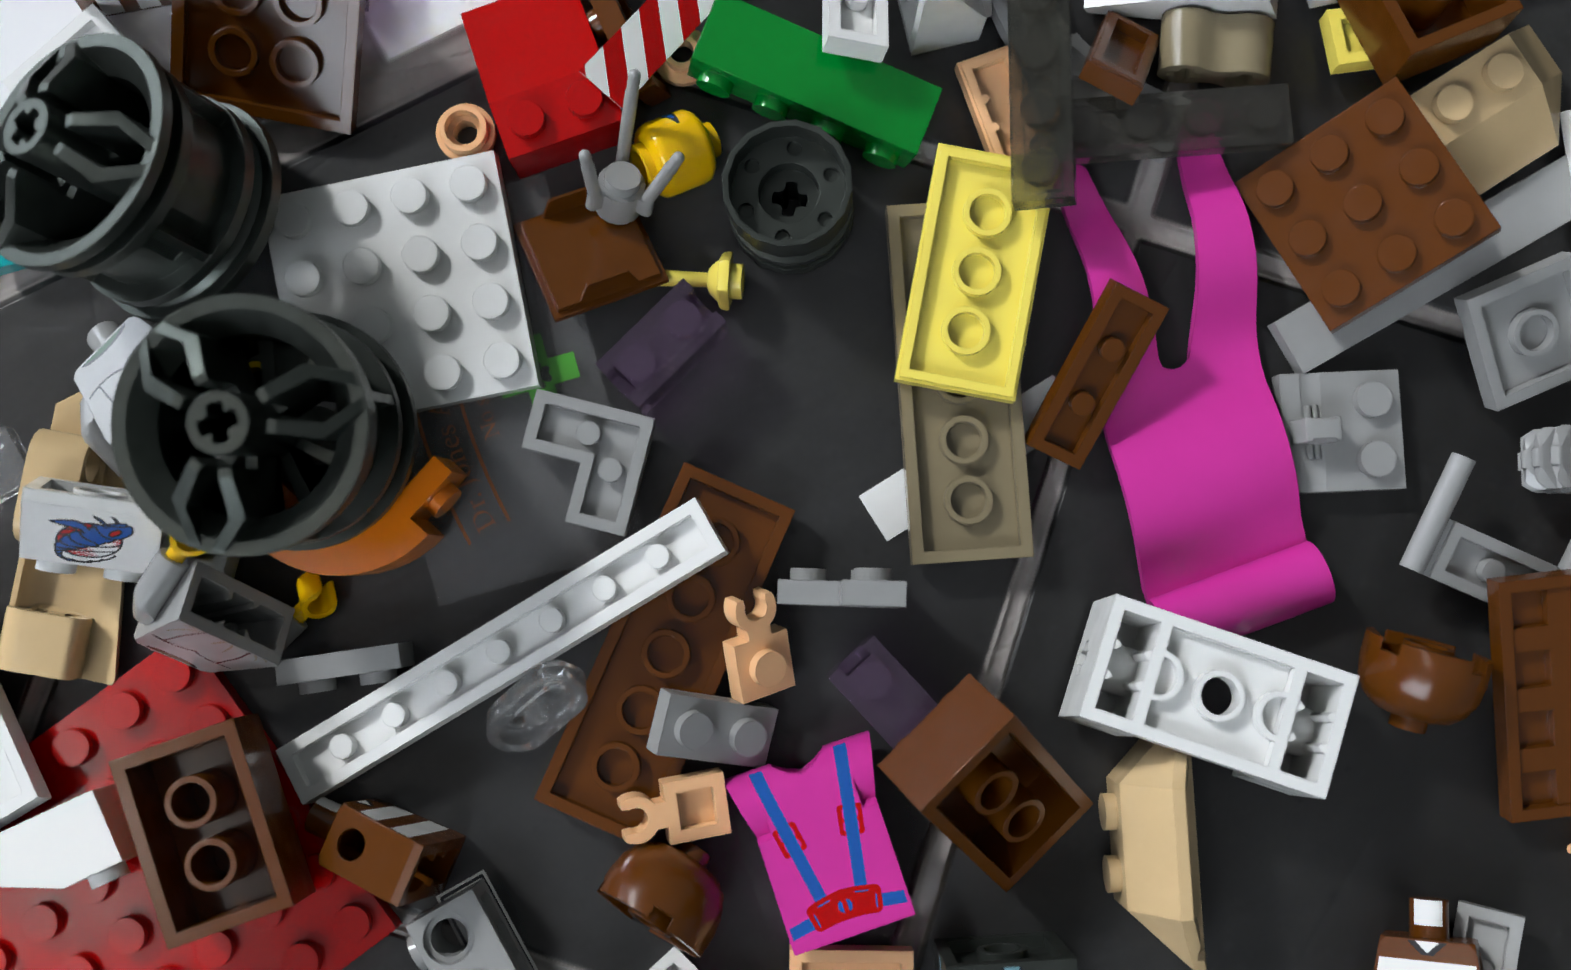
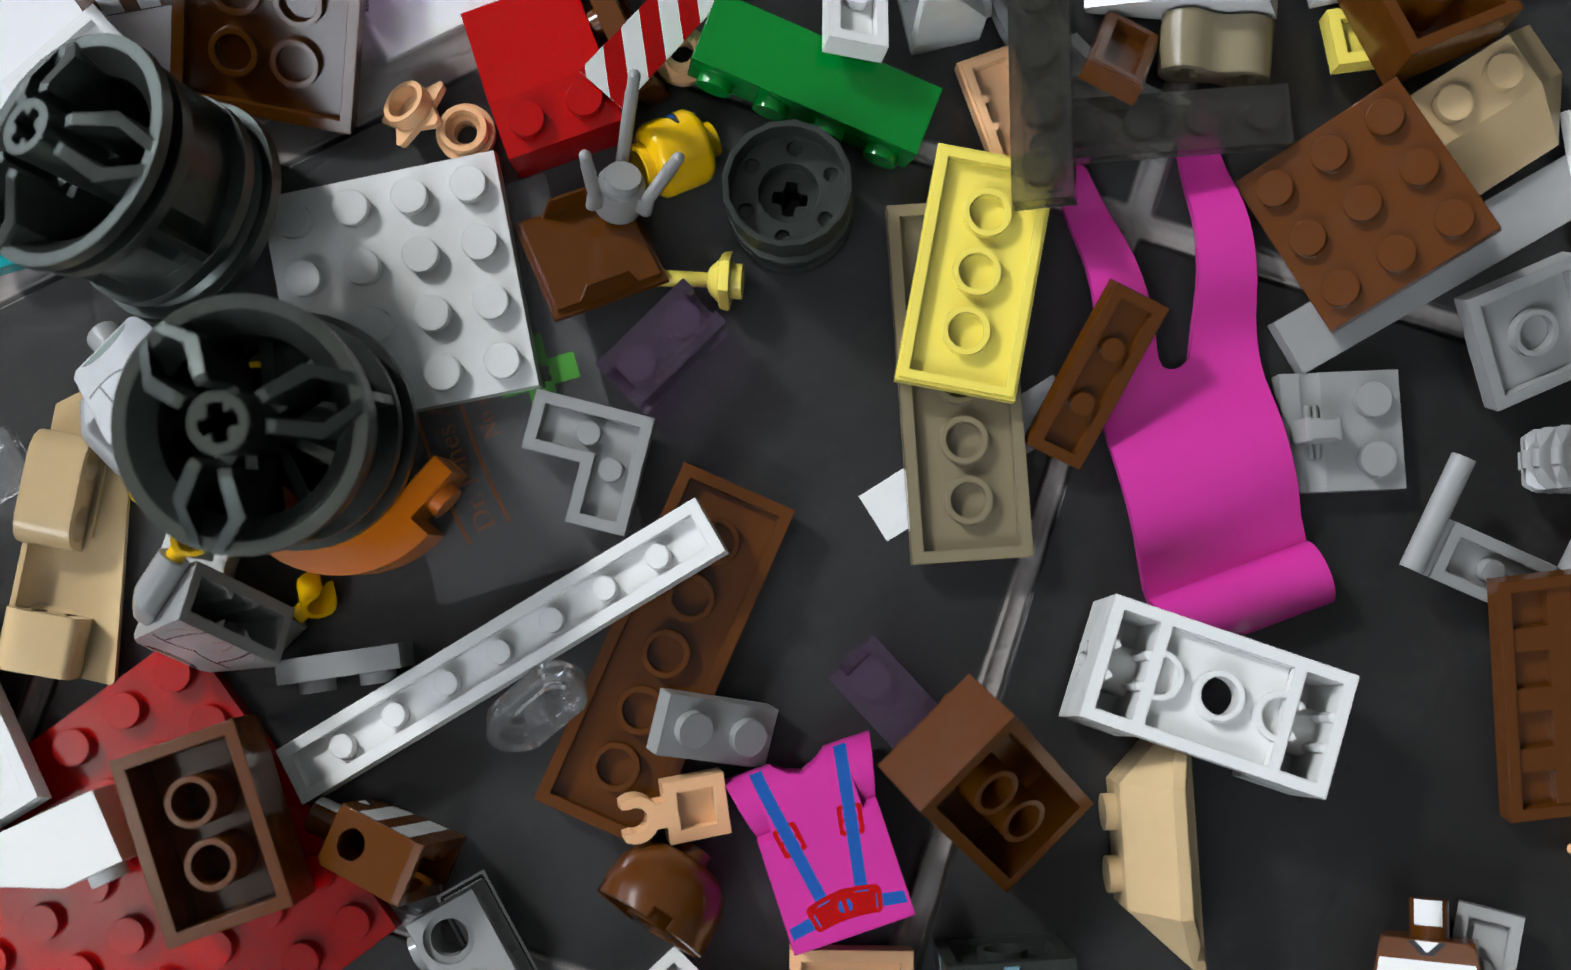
(86, 526): white slope -> none
(413, 110): none -> light nougat plate
(760, 653): light nougat plate -> none
(865, 589): light grey plate -> none
(1420, 679): reddish brown cylinder -> none

